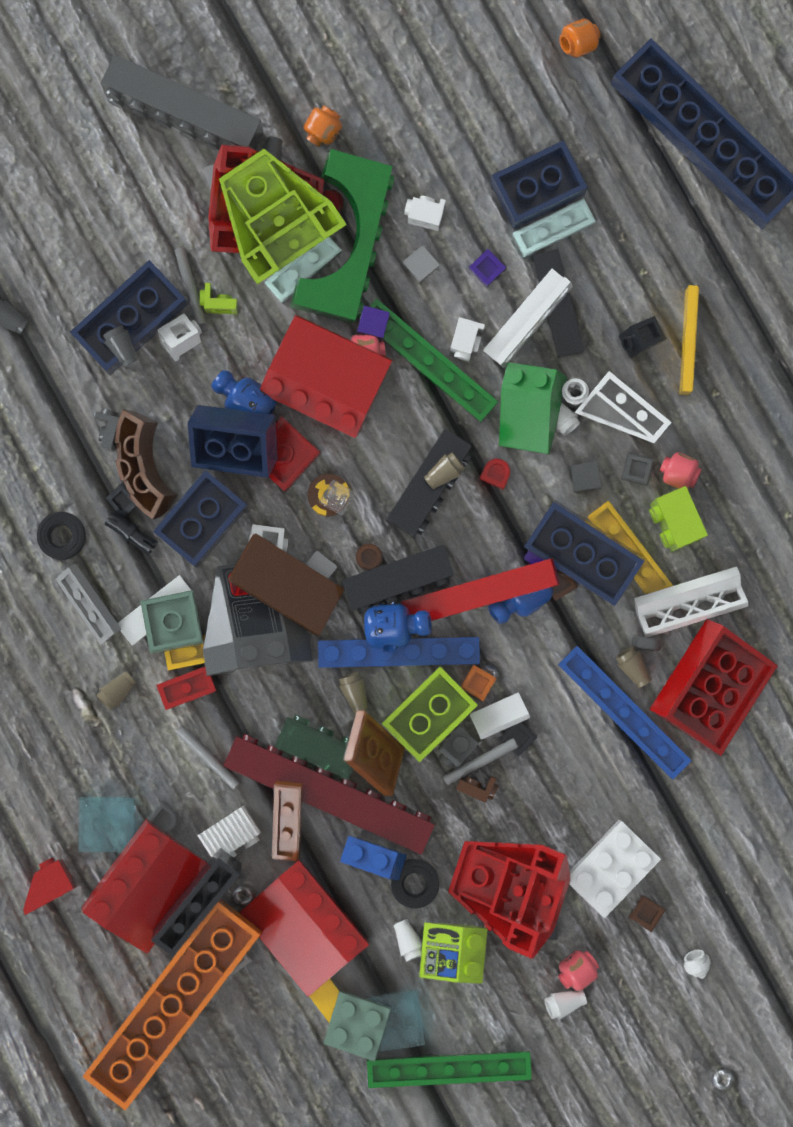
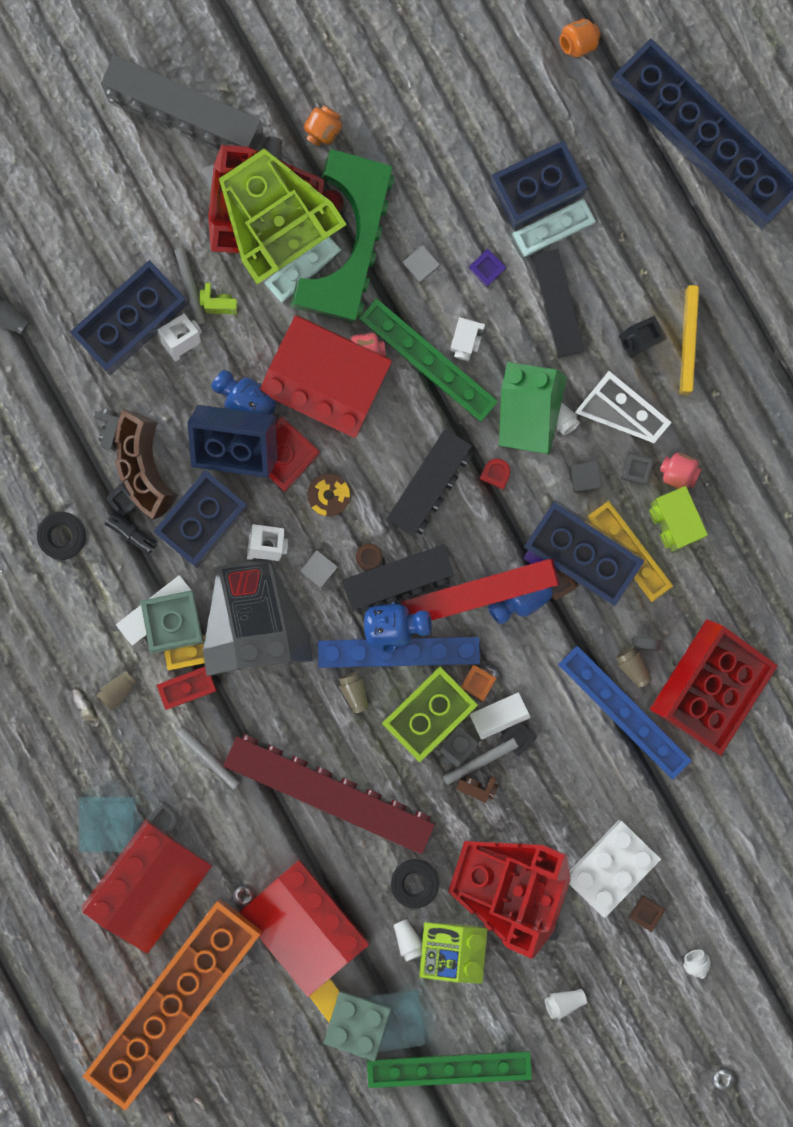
(48, 884): red slope -> none
(88, 604): light grey plate -> none
(121, 346): dark grey cone -> none
(196, 902): black brick -> none
(231, 833): white brick -> none
(286, 584): reddish brown tile -> none
(287, 821): tile -> none
(314, 746): clear green wedge -> none
(337, 497): clear tile -> none
(373, 322): dark purple tile -> none
(373, 858): blue brick -> none
(374, 753): dark orange tile -> none
(425, 212): white brick -> none
(445, 470): dark tan cone -> none
(528, 318): white fence -> none
(575, 387): white cone -> none
(578, 970): coral head -> none
(707, 588): white fence -> none

